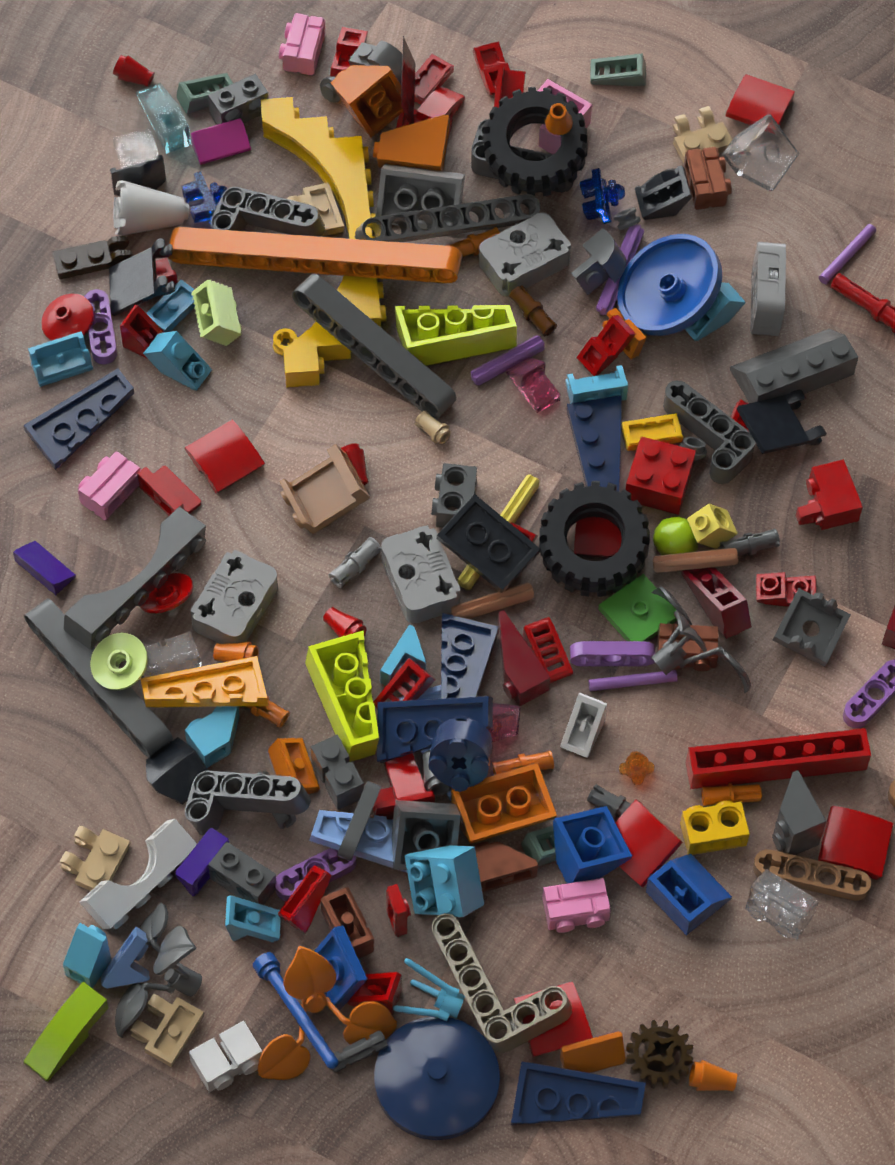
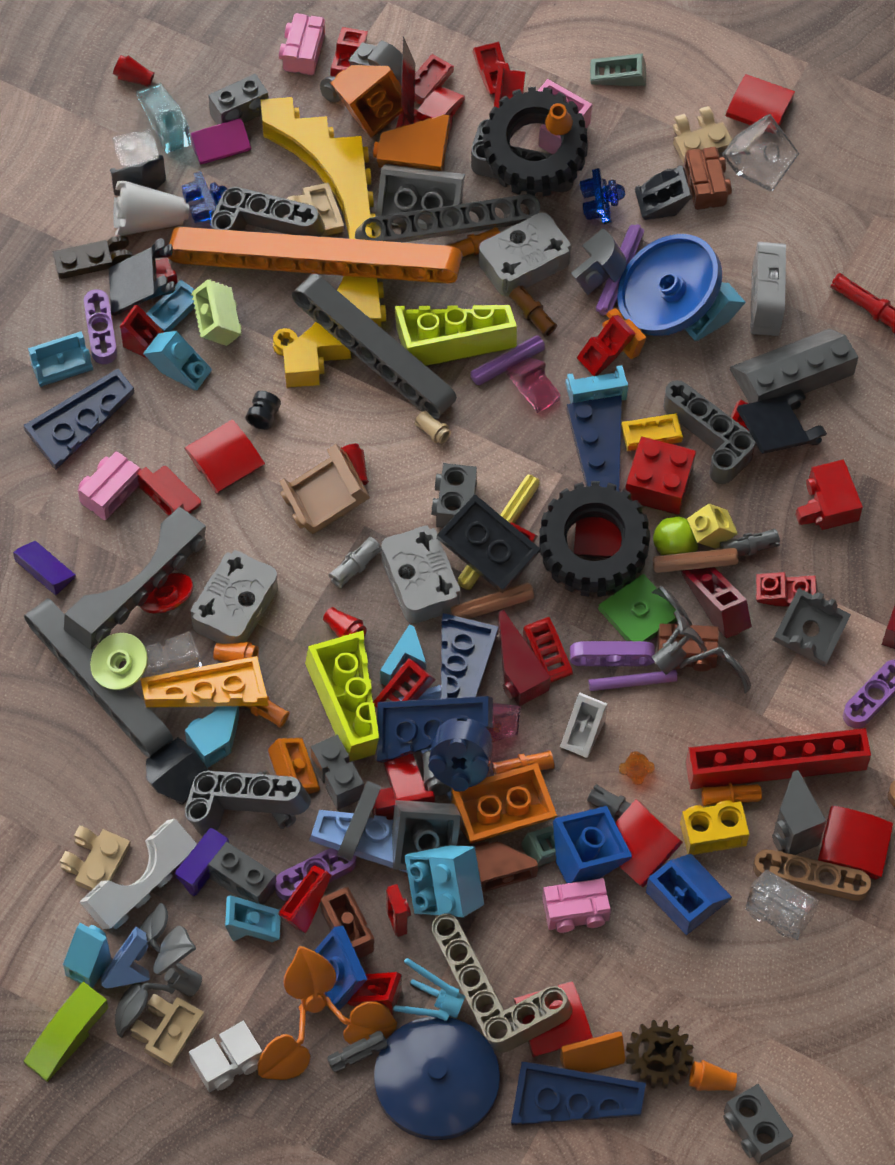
(78, 316): red dish -> none
(189, 90): sand green slope -> none
(263, 409): none -> black wheel
(269, 969): blue piece -> none
(627, 218): dark grey bush -> none
(695, 444): dark grey plate -> none
(765, 1121): none -> dark grey brick
(847, 254): medium lavender bar -> none

